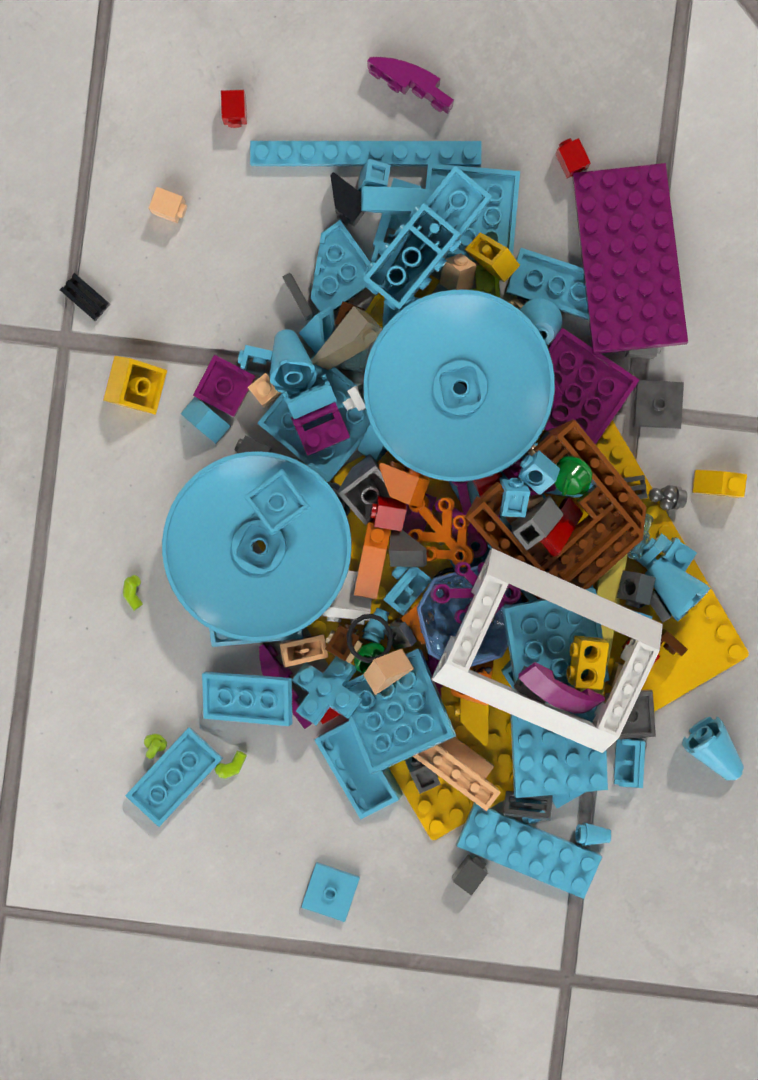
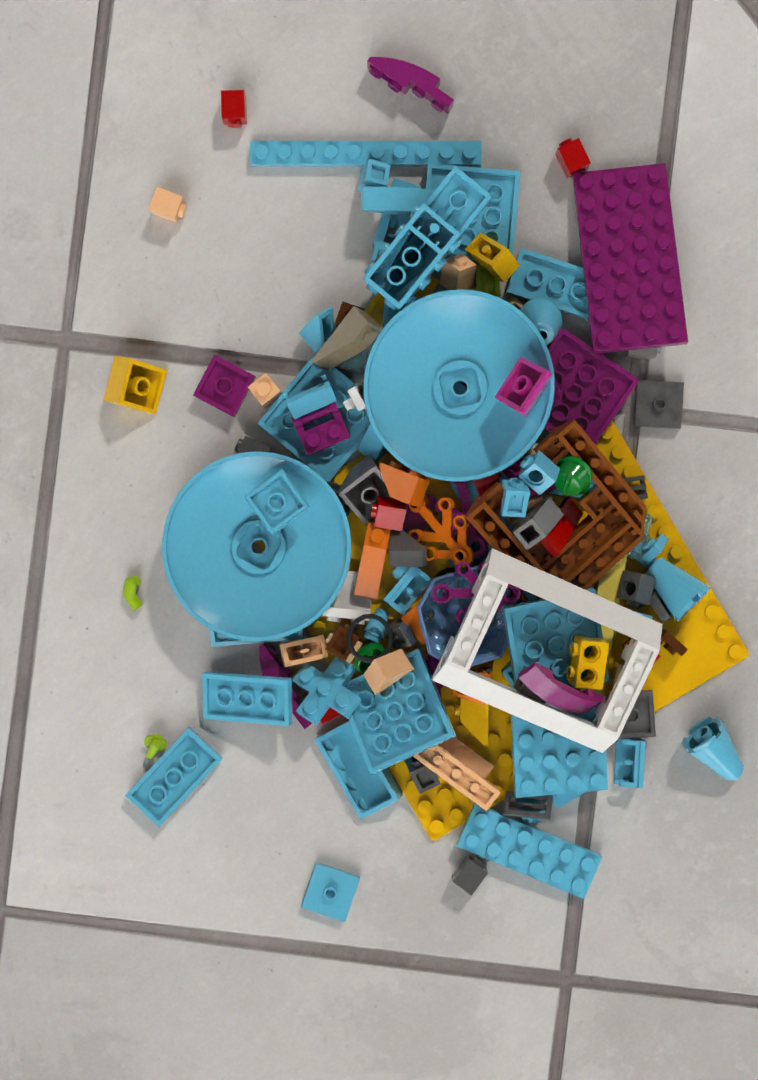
(70, 284): black tile -> none
(205, 420): medium azure slope -> none
(227, 770): lime arm -> none
(259, 356): medium azure bracket -> none
(290, 364): medium azure cone -> none
(298, 296): dark grey tile -> none
(338, 269): medium azure plate -> none
(346, 201): black slope -> none
(523, 386): none -> dark pink slope
(591, 834): medium azure cone -> none
(670, 497): flat silver piece -> none
(678, 553): medium azure bracket -> none
(719, 483): yellow slope -> none

